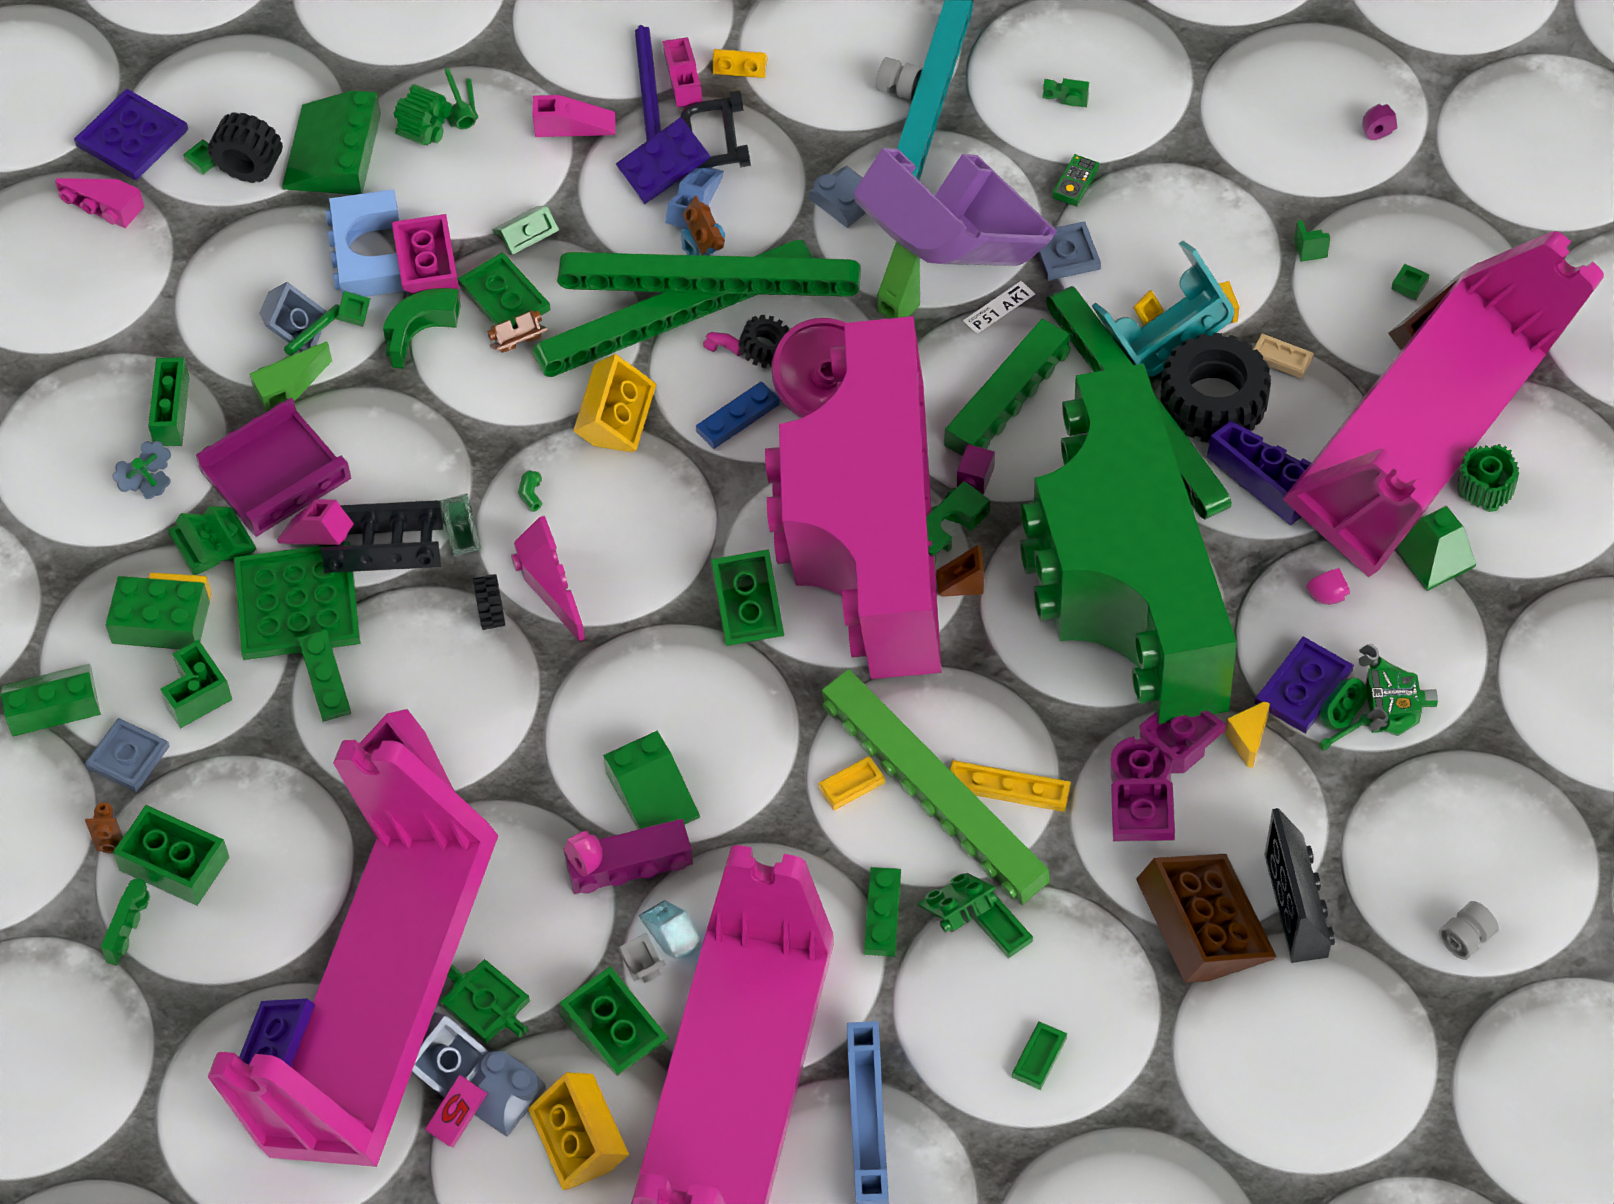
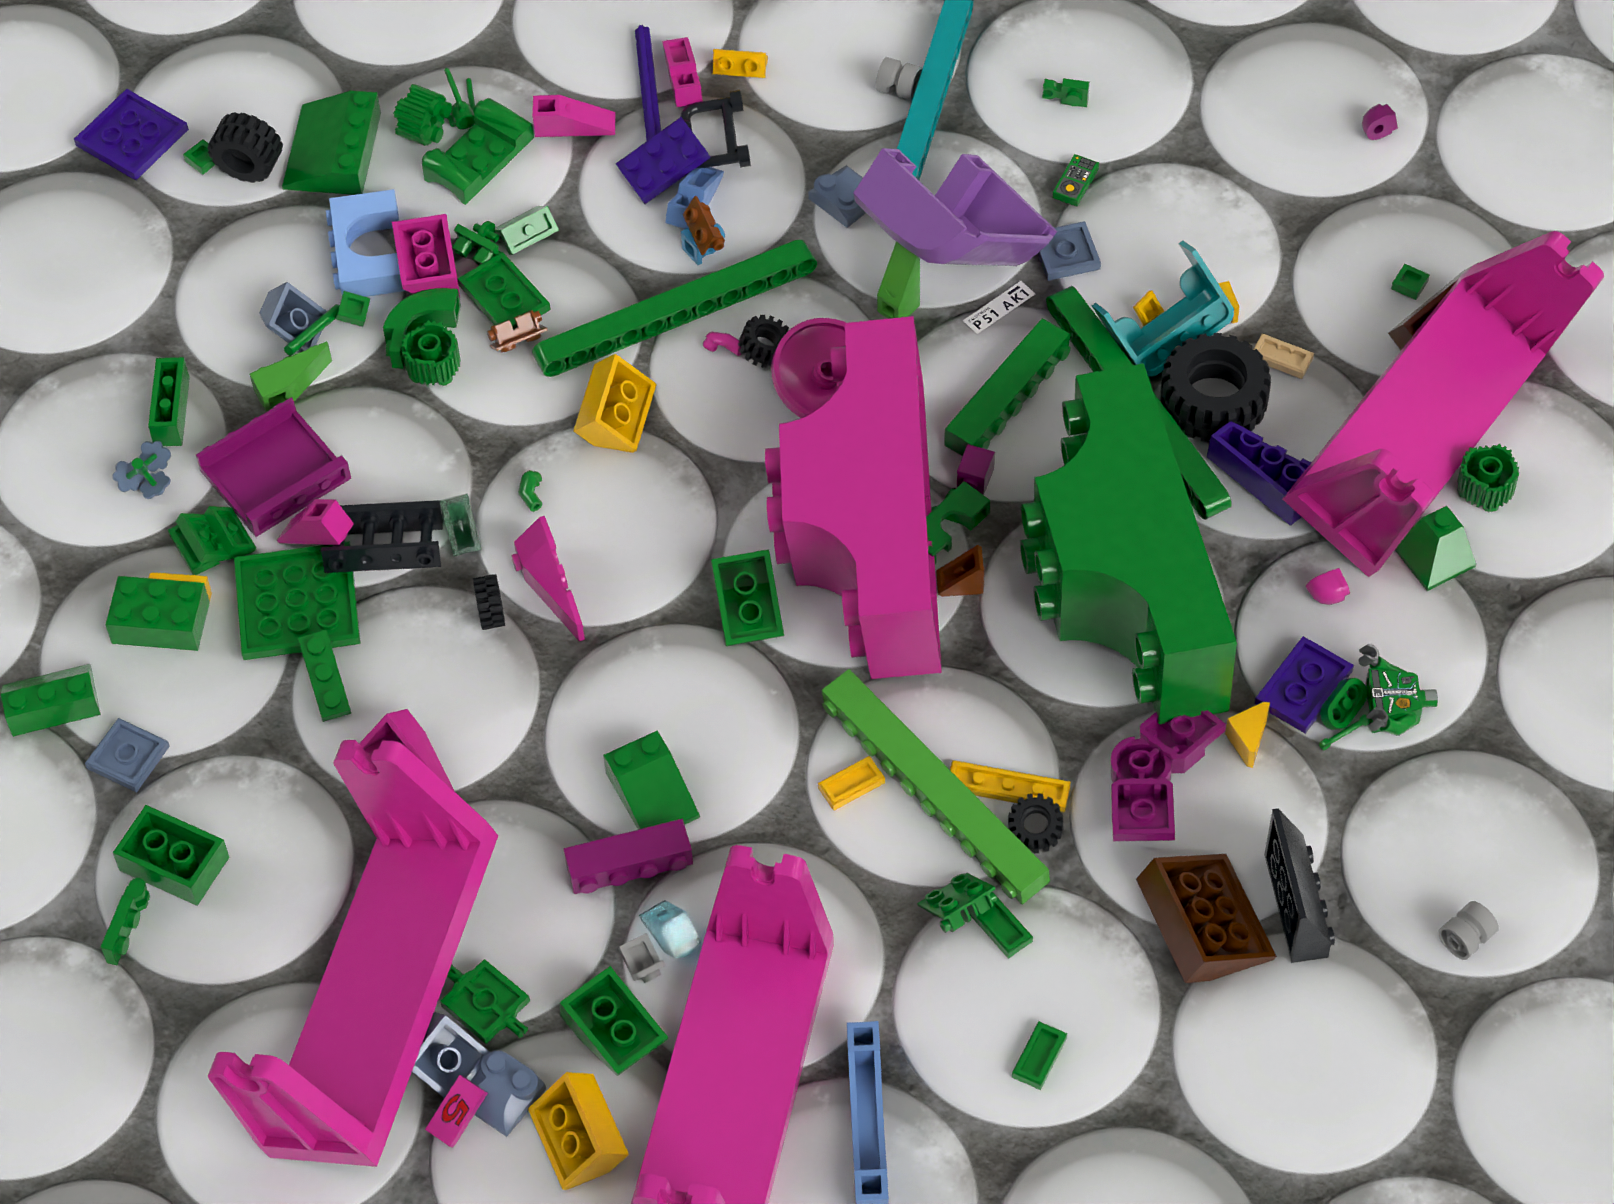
(104, 828): dark orange hinge -> none
(106, 198): dark pink slope -> none
(199, 688): green brick -> none
(277, 1029): dark purple plate -> none
(431, 354): none -> green brick
(480, 152): none -> green piece
(481, 241): none -> green hips
(584, 852): dark pink piece -> none
(709, 274): green beam -> none
(737, 415): blue plate -> none
(882, 911): green plate -> none
(1041, 806): none -> black tyre
(1311, 244): green panel -> none

